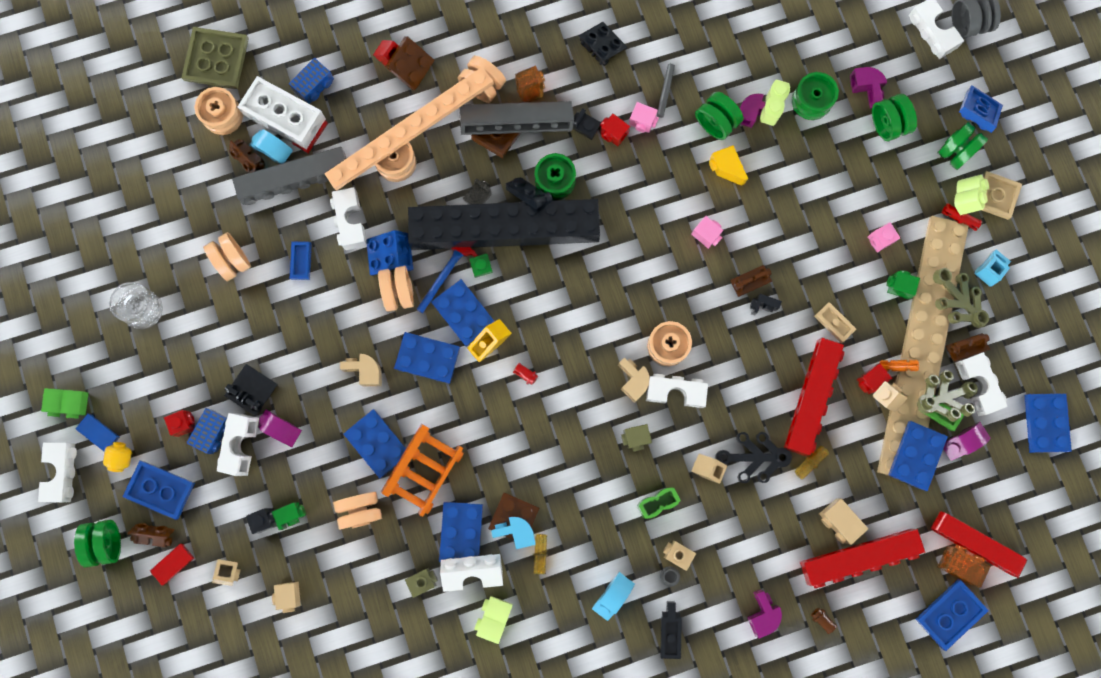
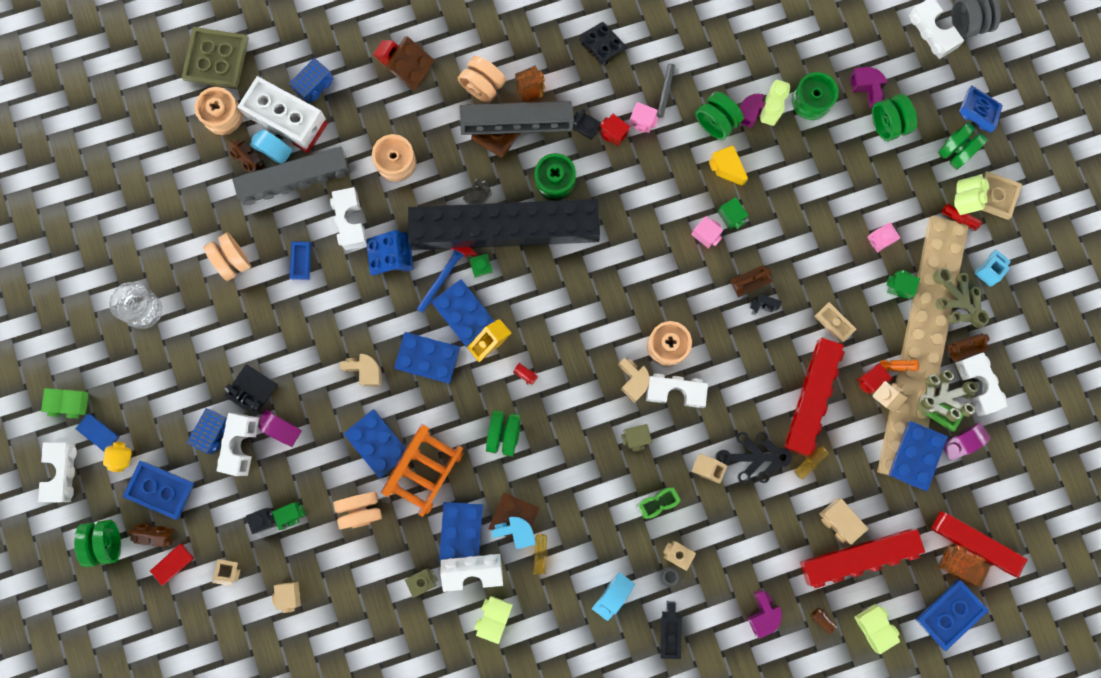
(180, 423): red brick -> none
(395, 289): light nougat wheel -> none
(409, 128): light nougat plate -> none
(504, 433): none -> green wheel
(528, 193): black plate -> none
(733, 214): none -> green brick
(877, 628): none -> yellowish green brick
(1047, 423): blue plate -> none

